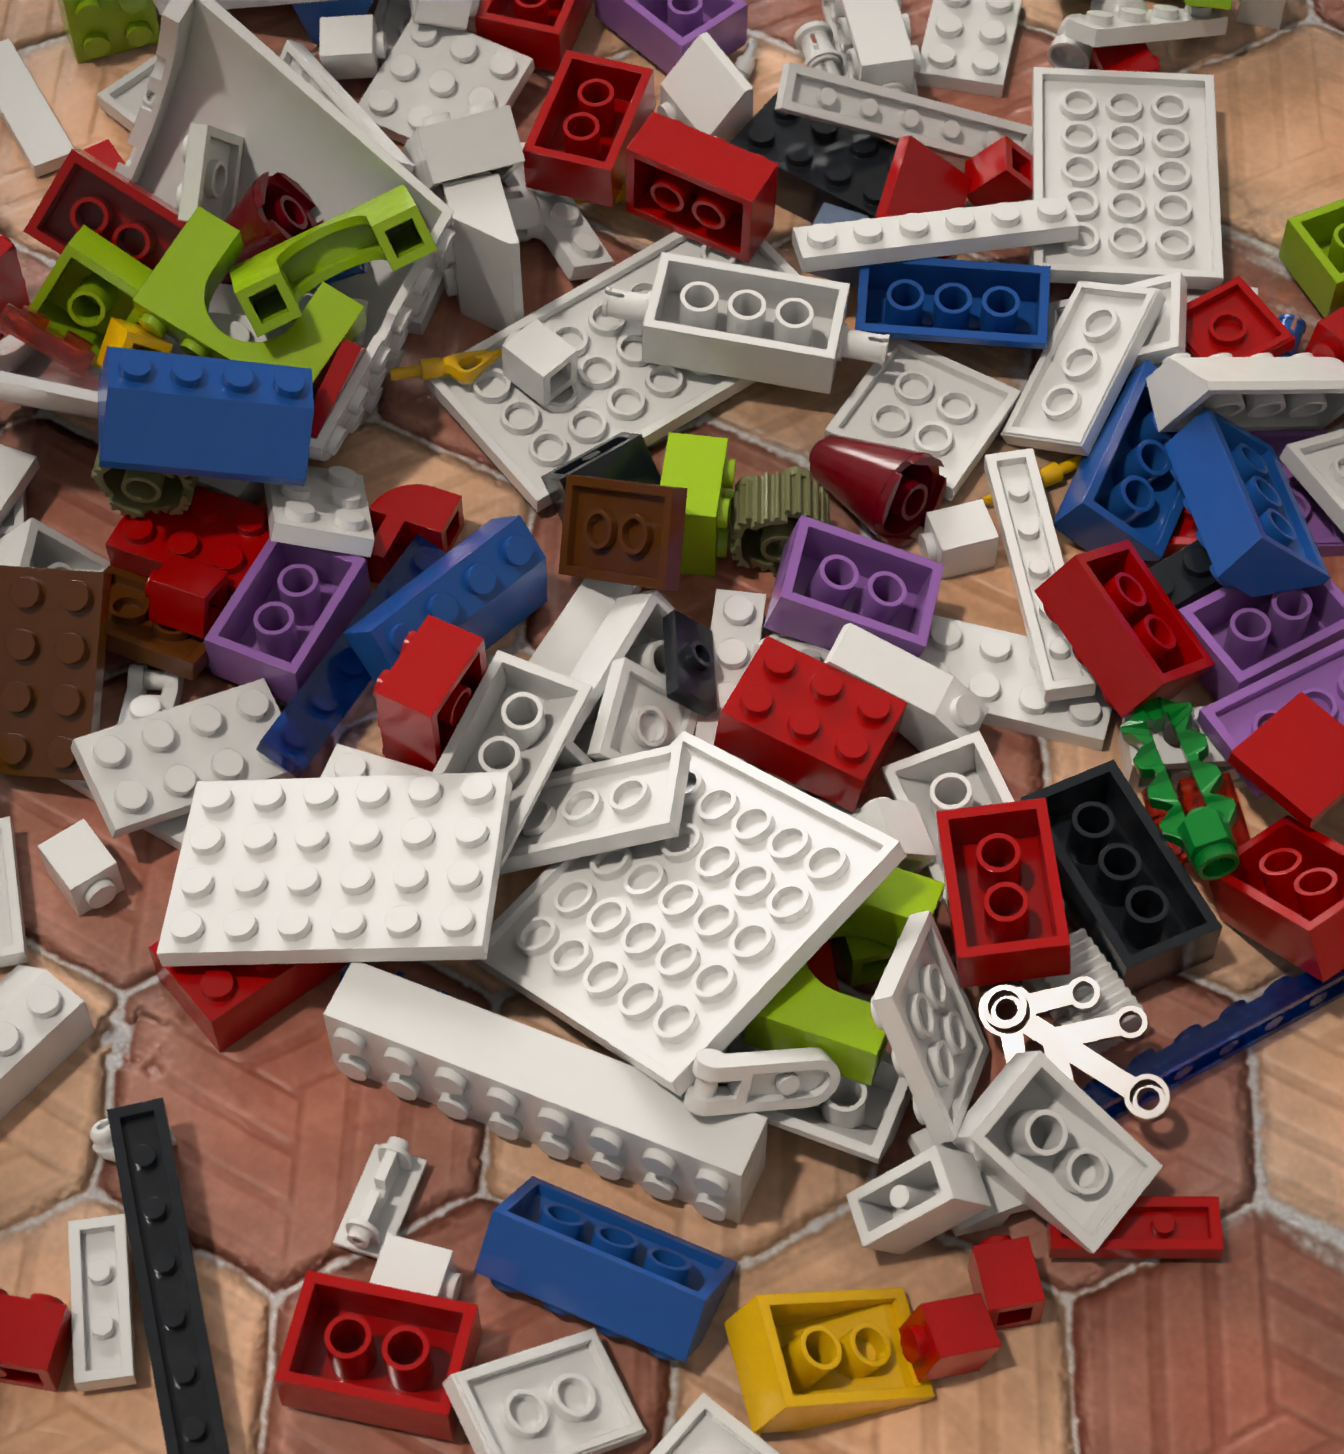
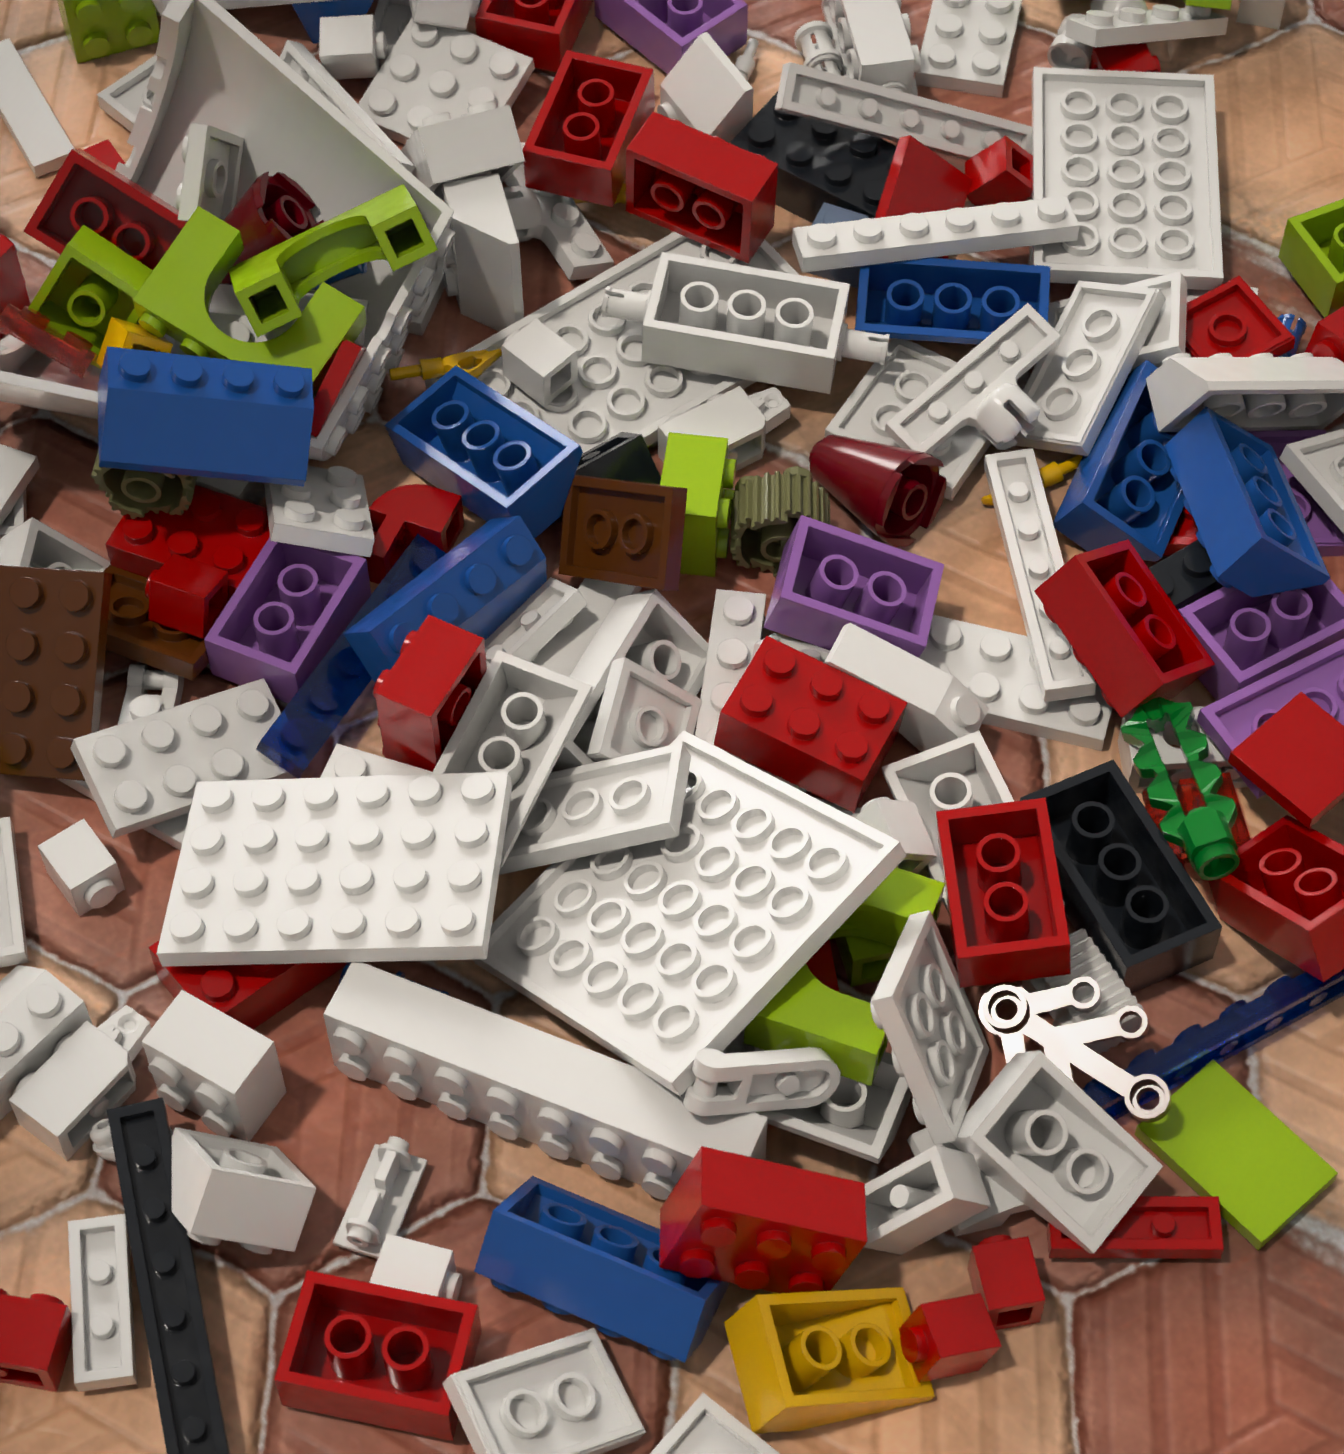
(81, 1081): none -> white hinge
(214, 1067): none -> white brick
(237, 1192): none -> white slope
(486, 451): none -> blue slope
(536, 621): none -> white plate
(689, 663): black plate -> none
(732, 416): none -> white hinge
(761, 1224): none -> red brick
(960, 538): white brick -> none
(981, 389): none -> white plate
(1237, 1150): none -> lime tile

